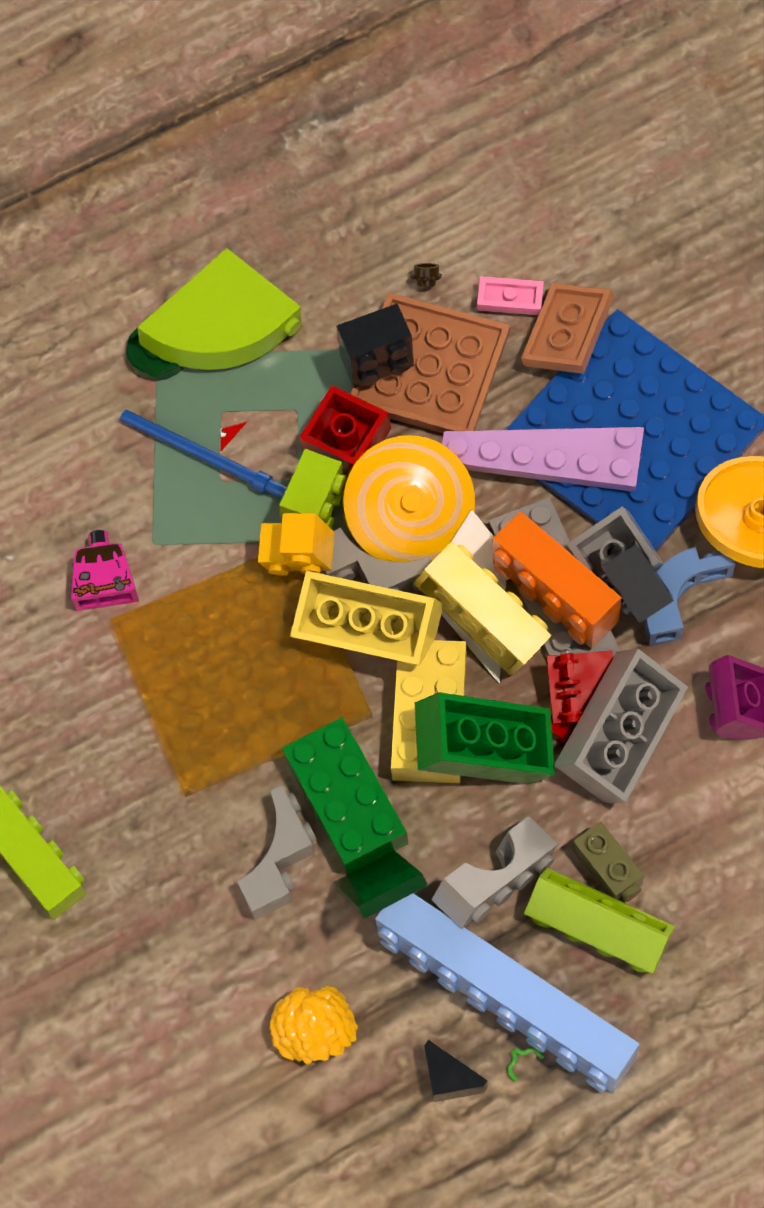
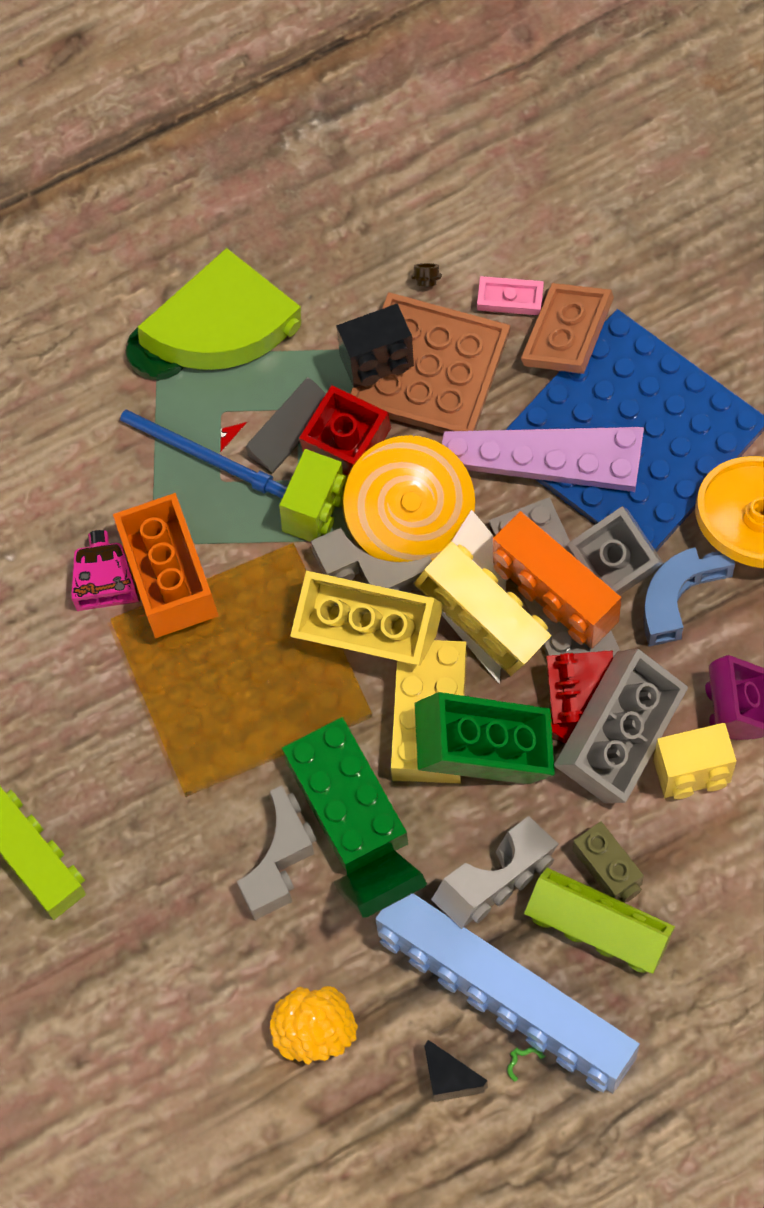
(165, 565): none -> orange brick
(282, 431): none -> dark grey slope
(296, 544): yellow brick -> none
(635, 581): black brick -> none
(694, 761): none -> light yellow brick

